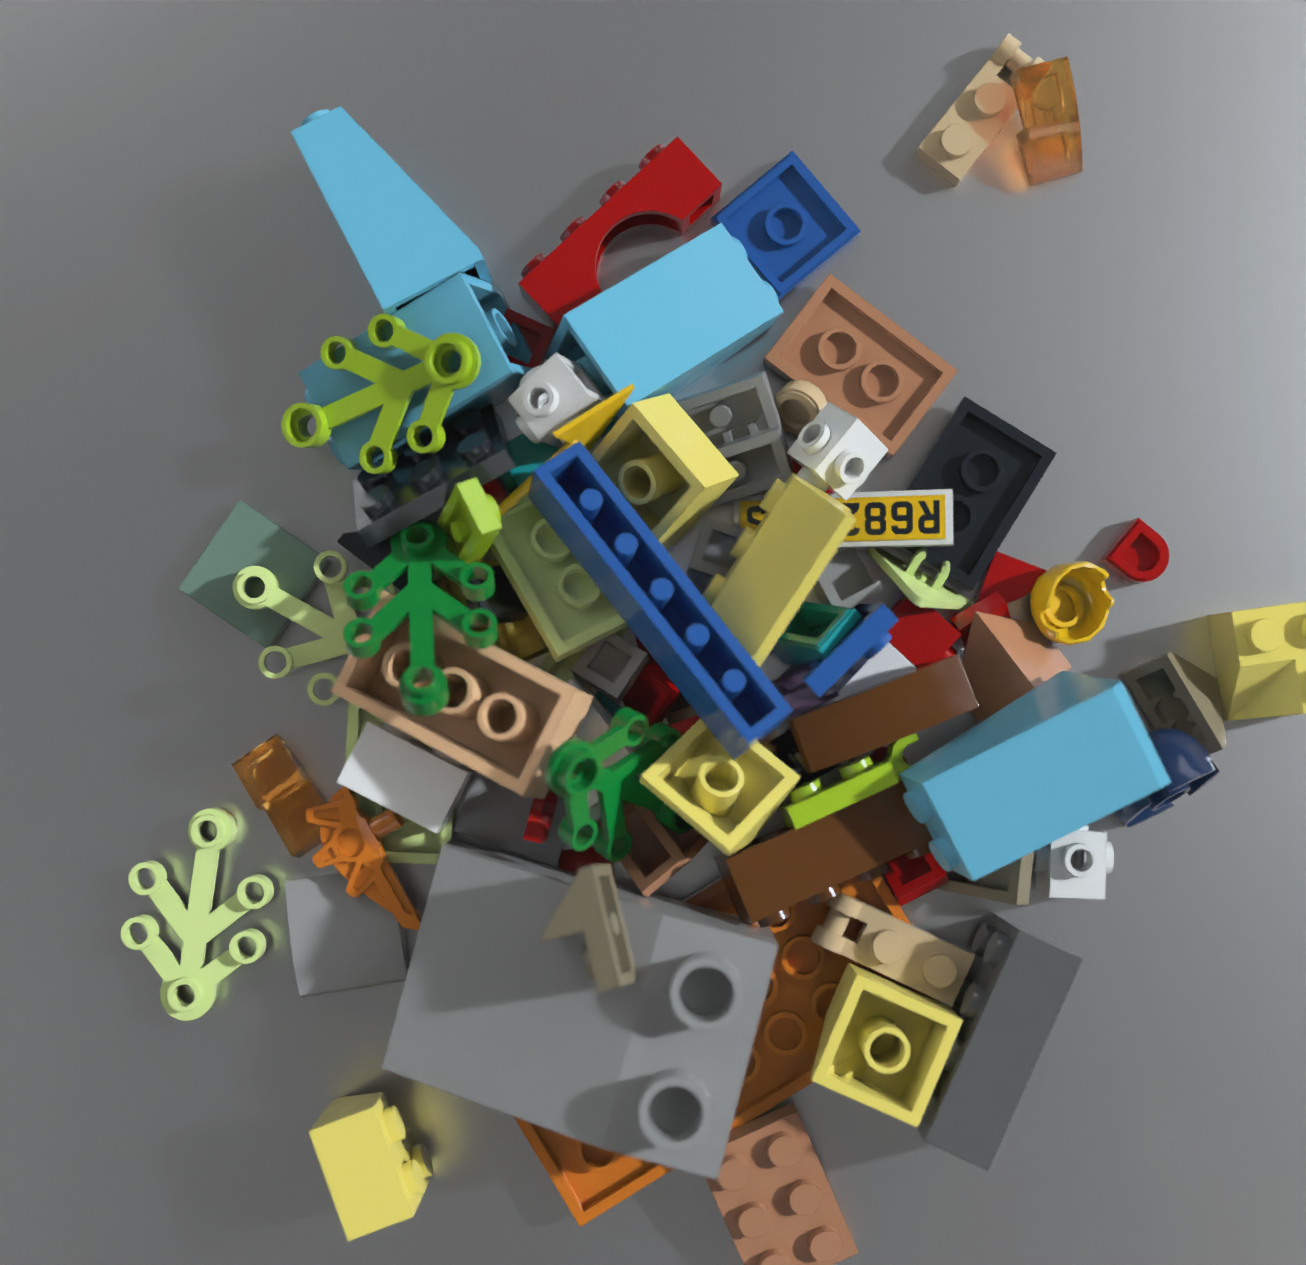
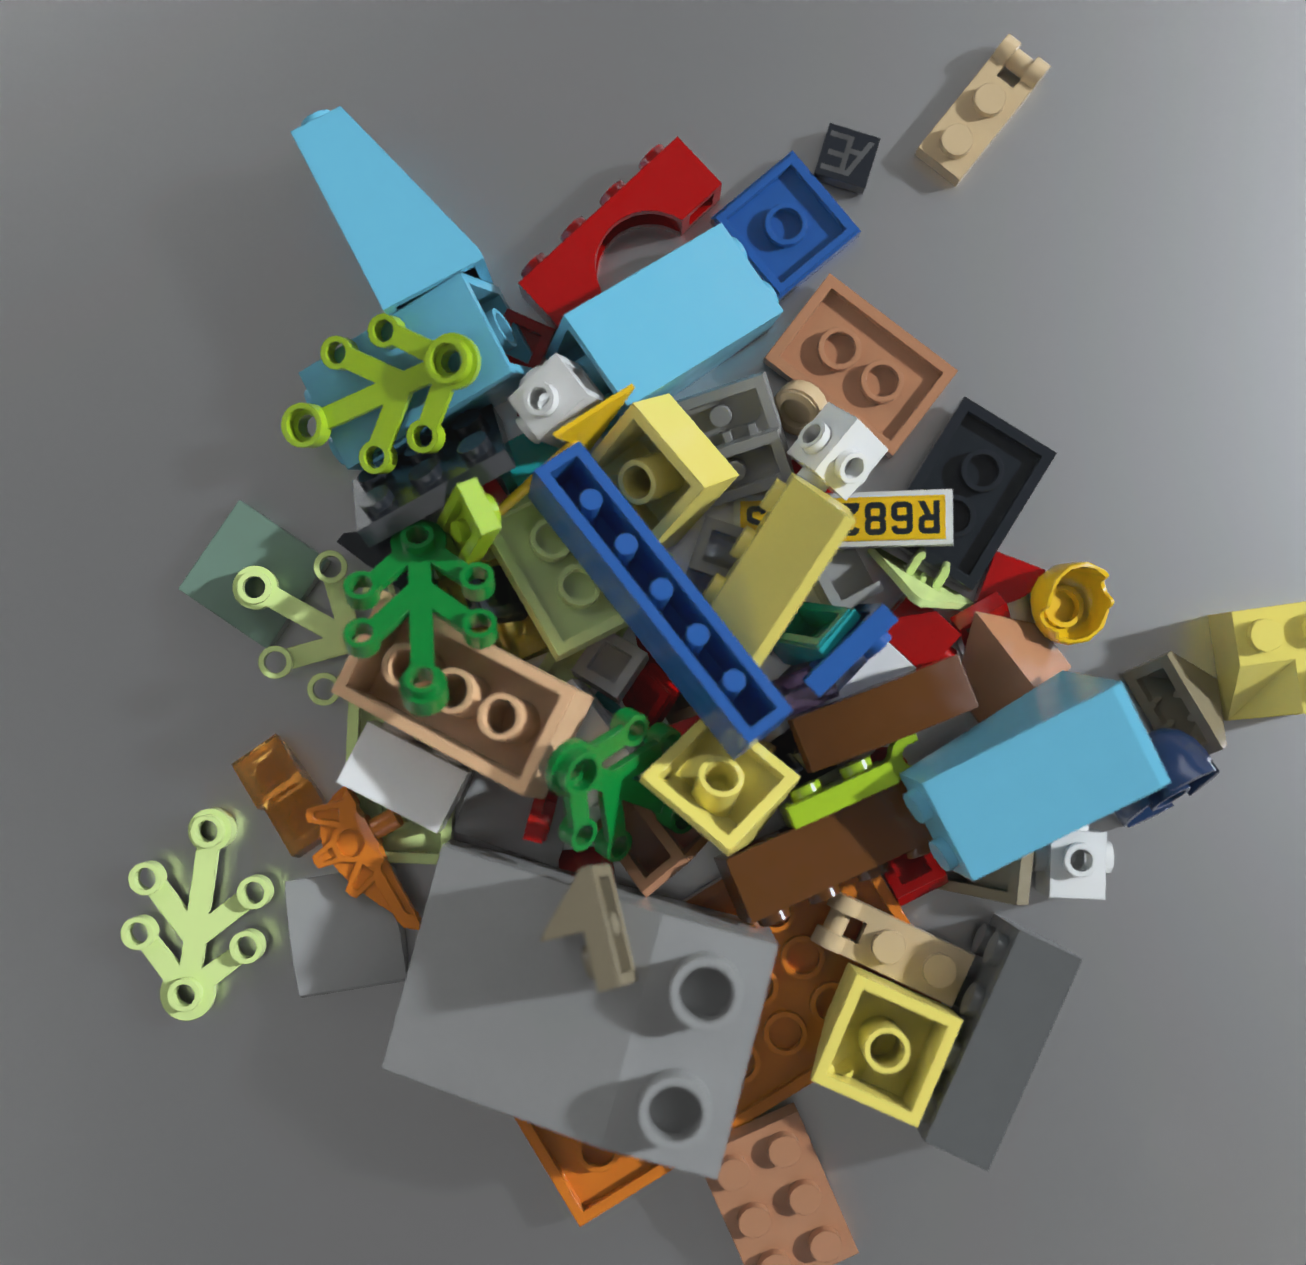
(370, 1163): light yellow slope -> none
(846, 158): none -> black tile
(1049, 120): clear orange slope -> none
(1137, 553): red tile -> none

